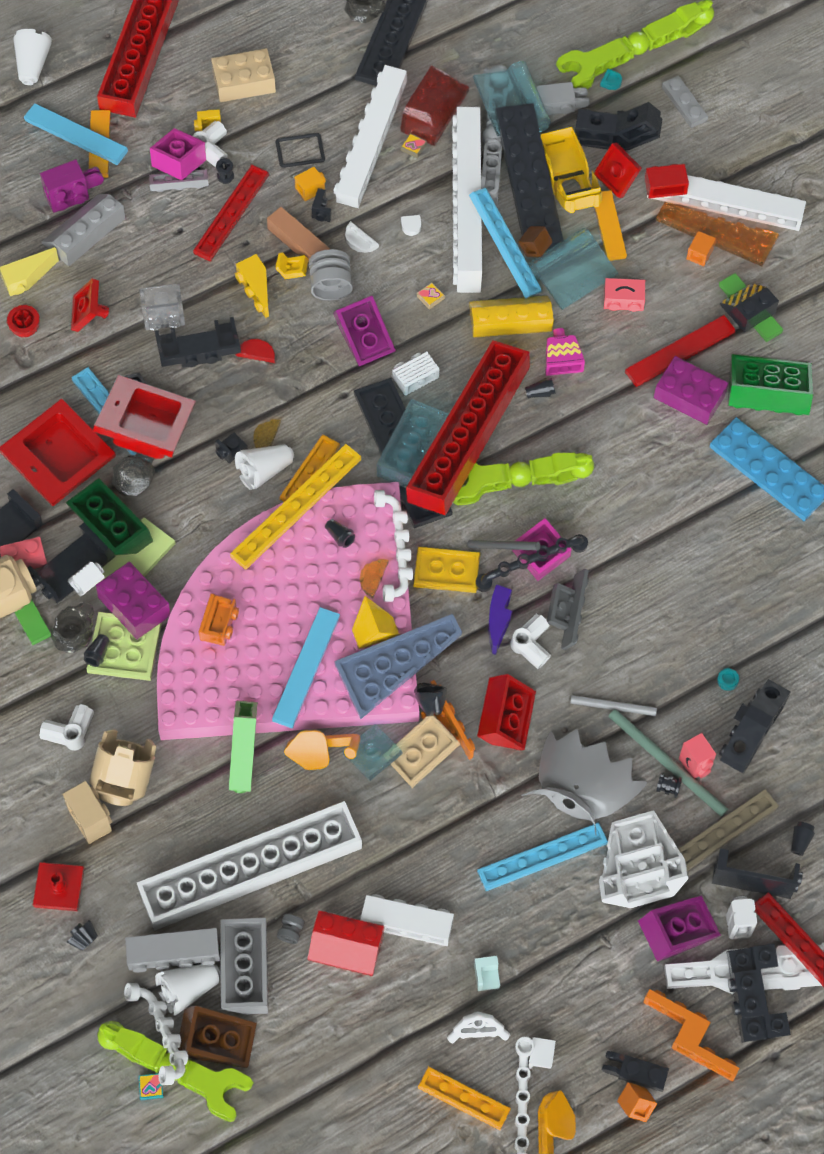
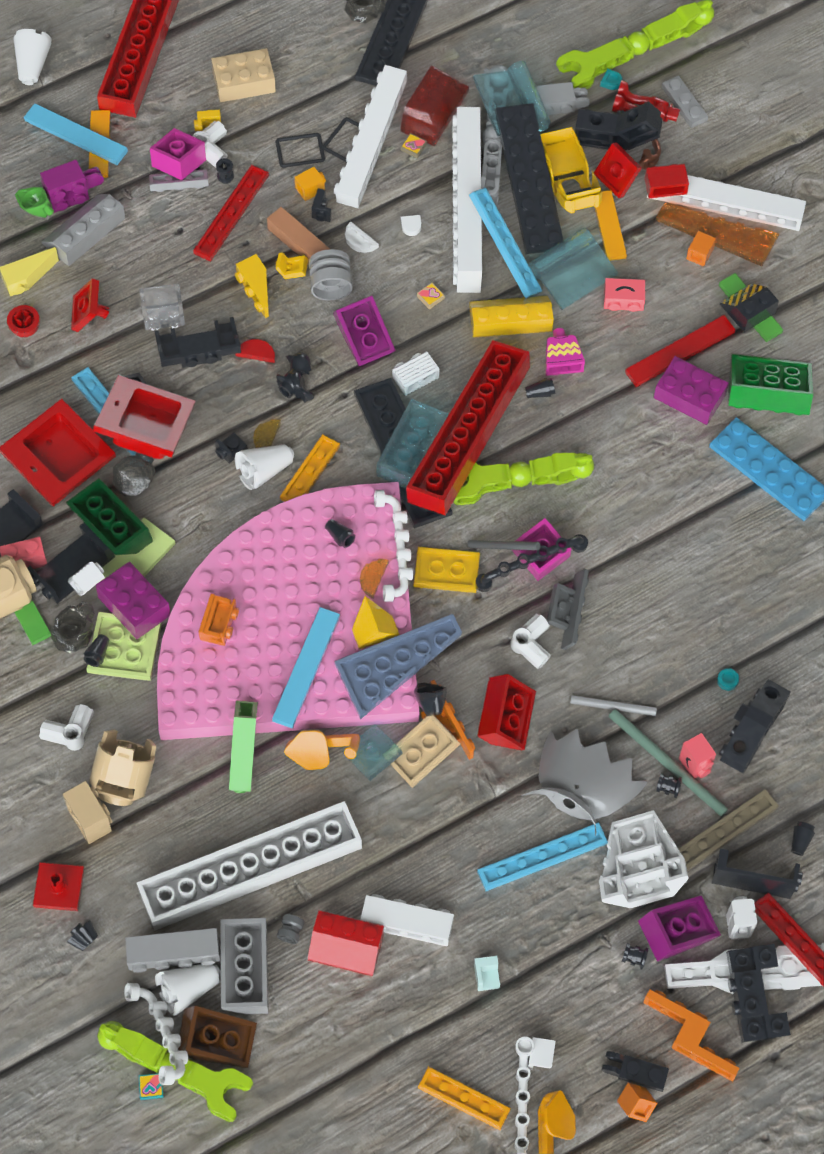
(34, 201): none -> bright green hat
(293, 382): none -> black animal
(295, 506): yellow plate -> none
(333, 135): none -> black piece
(478, 1025): white piece -> none
(499, 616): dark purple slope -> none
(535, 241): reddish brown panel -> none
(625, 101): none -> red piece
(635, 955): none -> black bush
(649, 160): none -> copper piece

